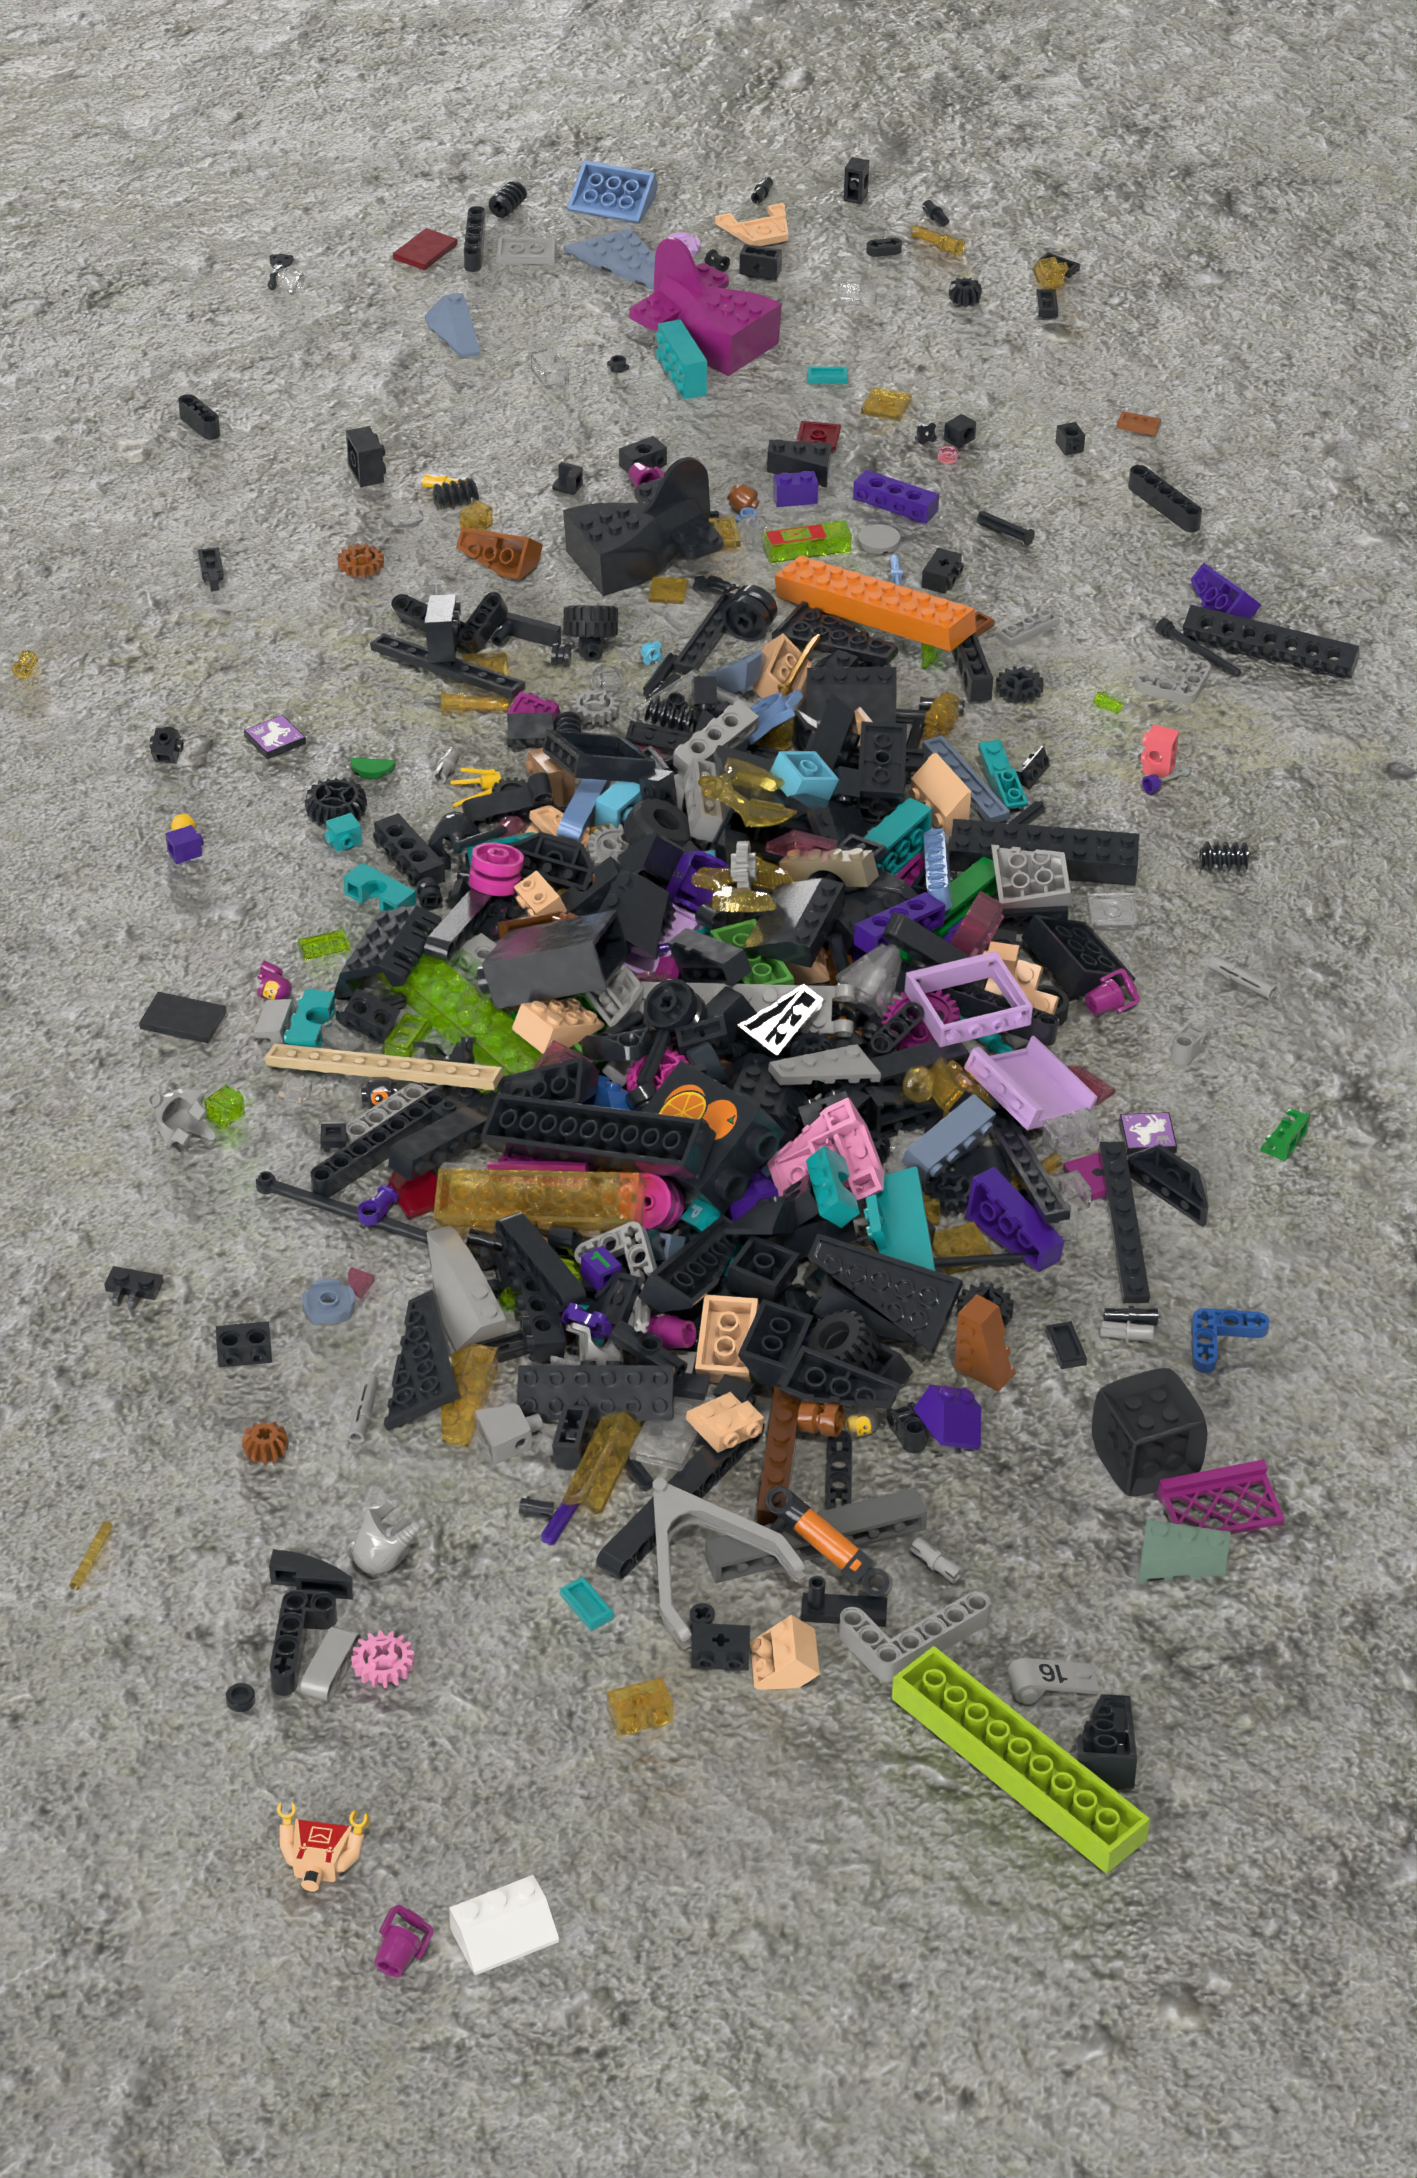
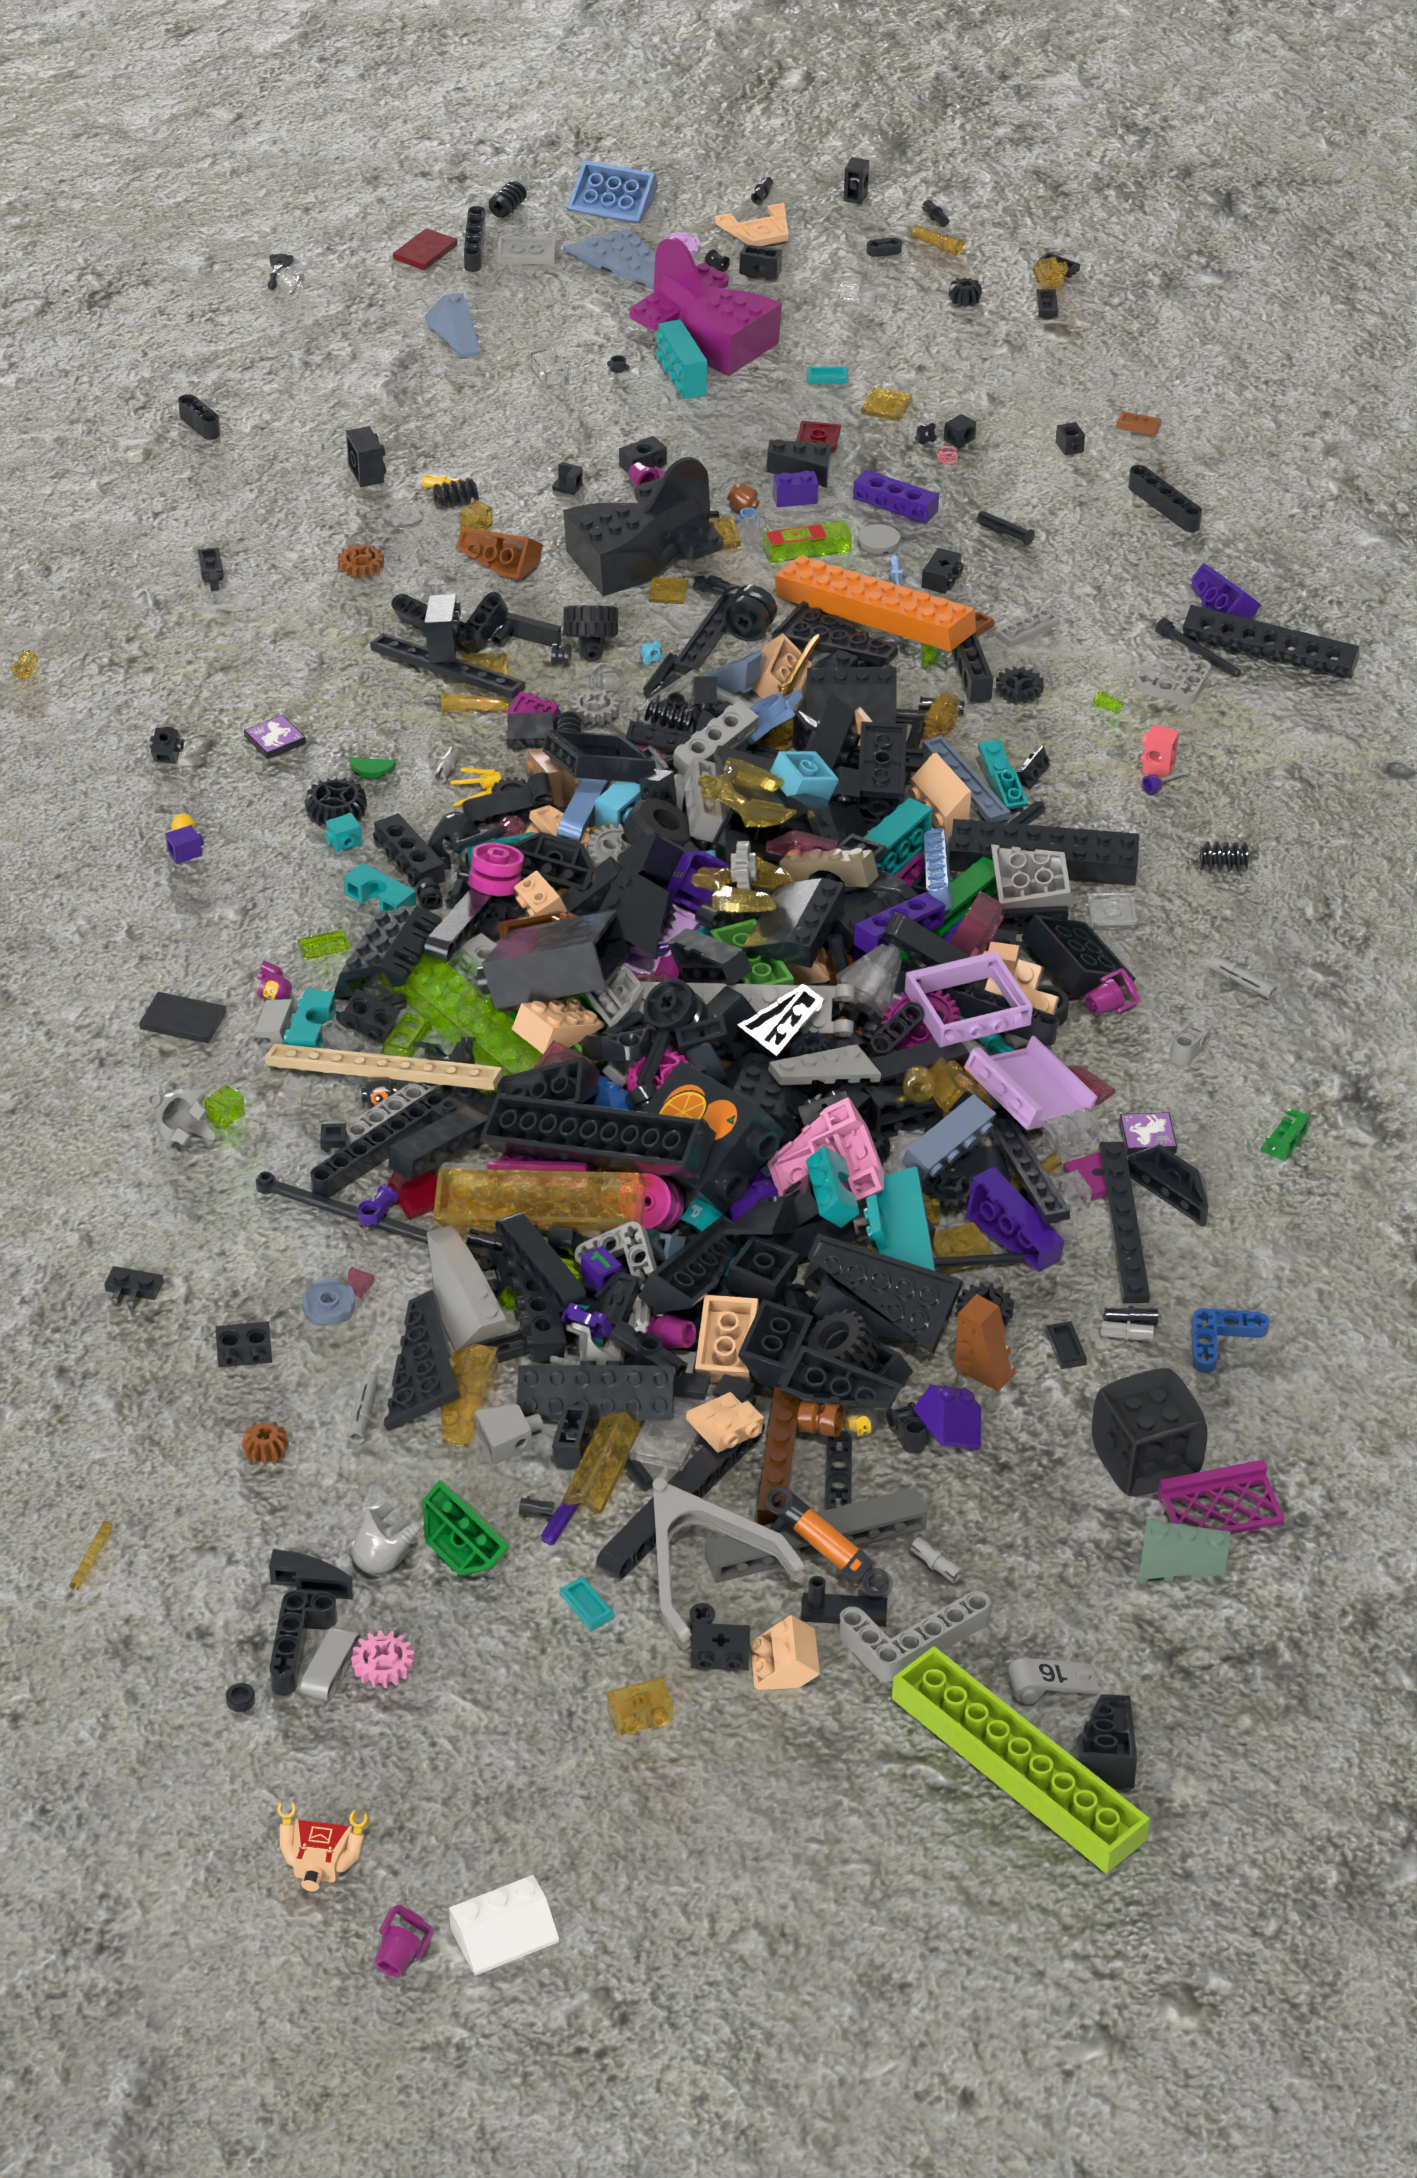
(460, 1532): none -> green wedge

